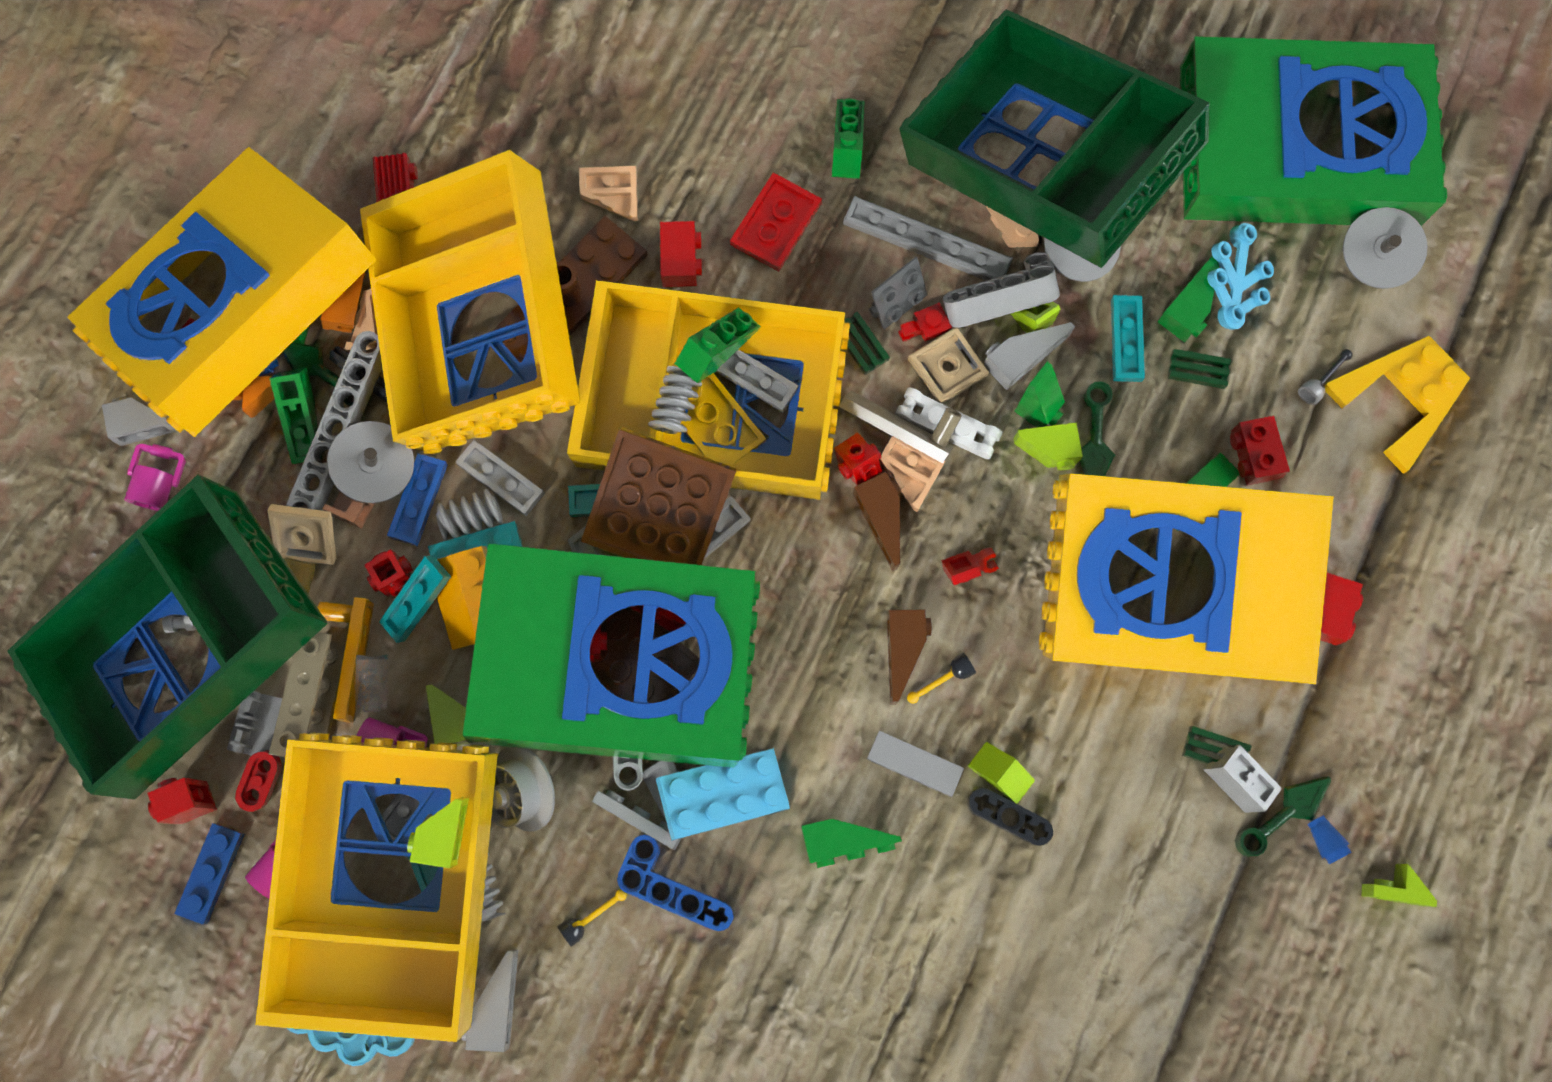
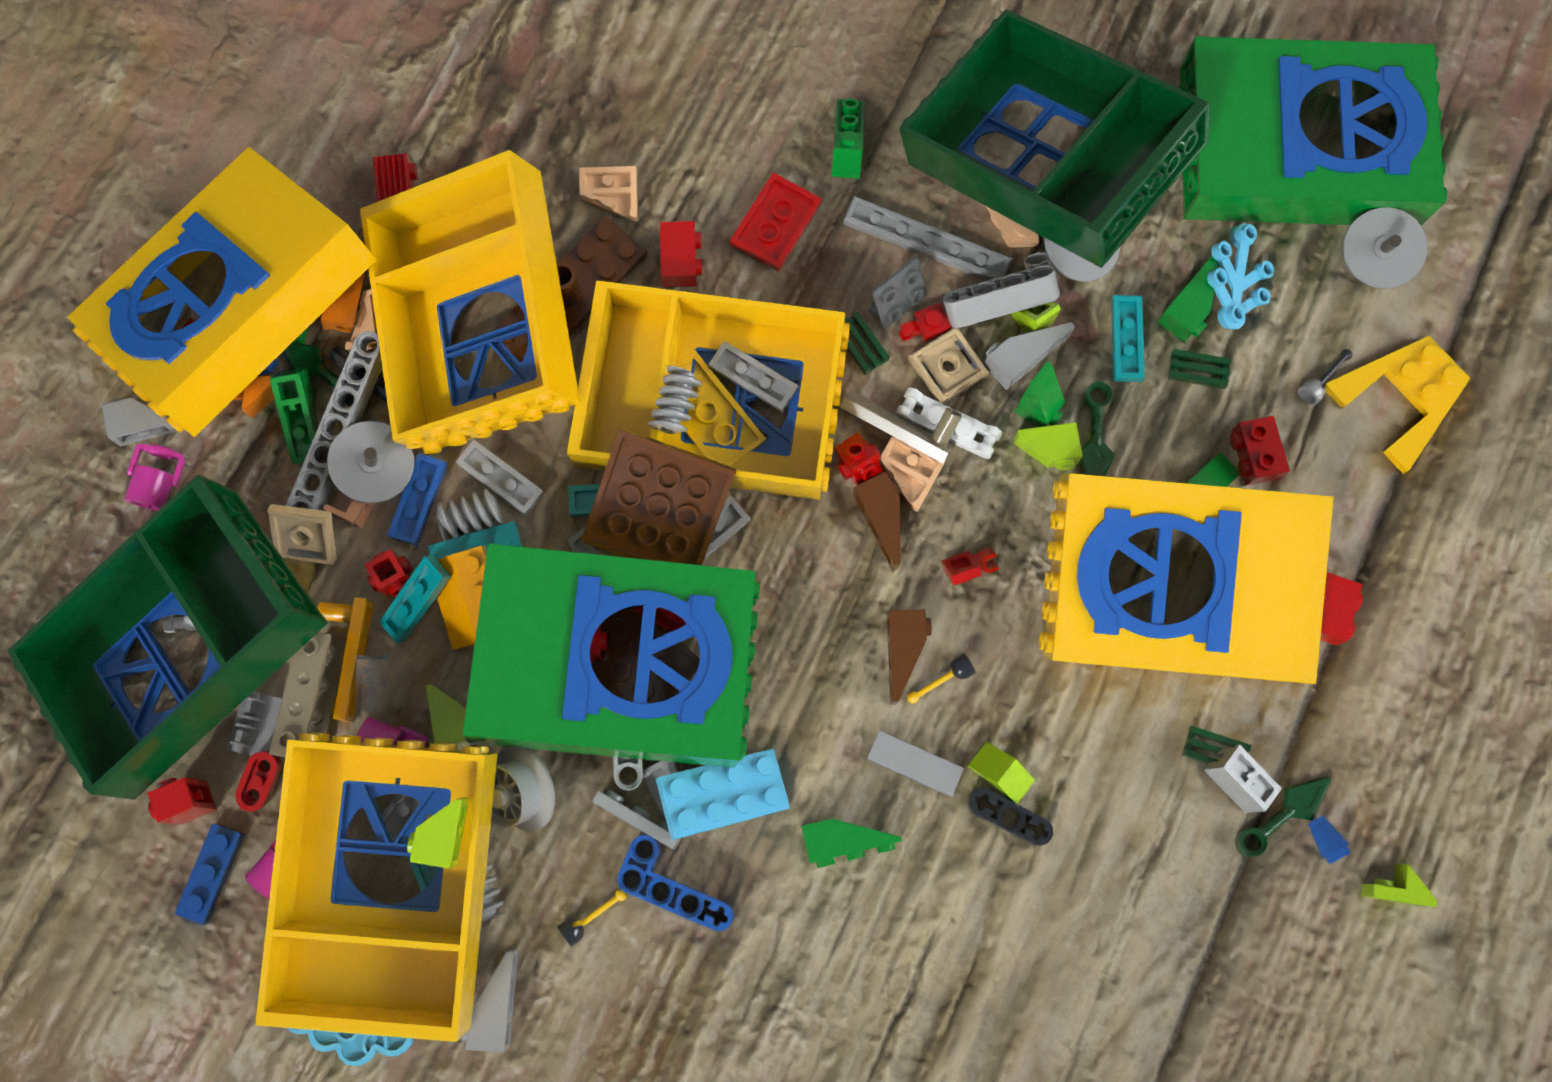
(716, 344): green slope -> none

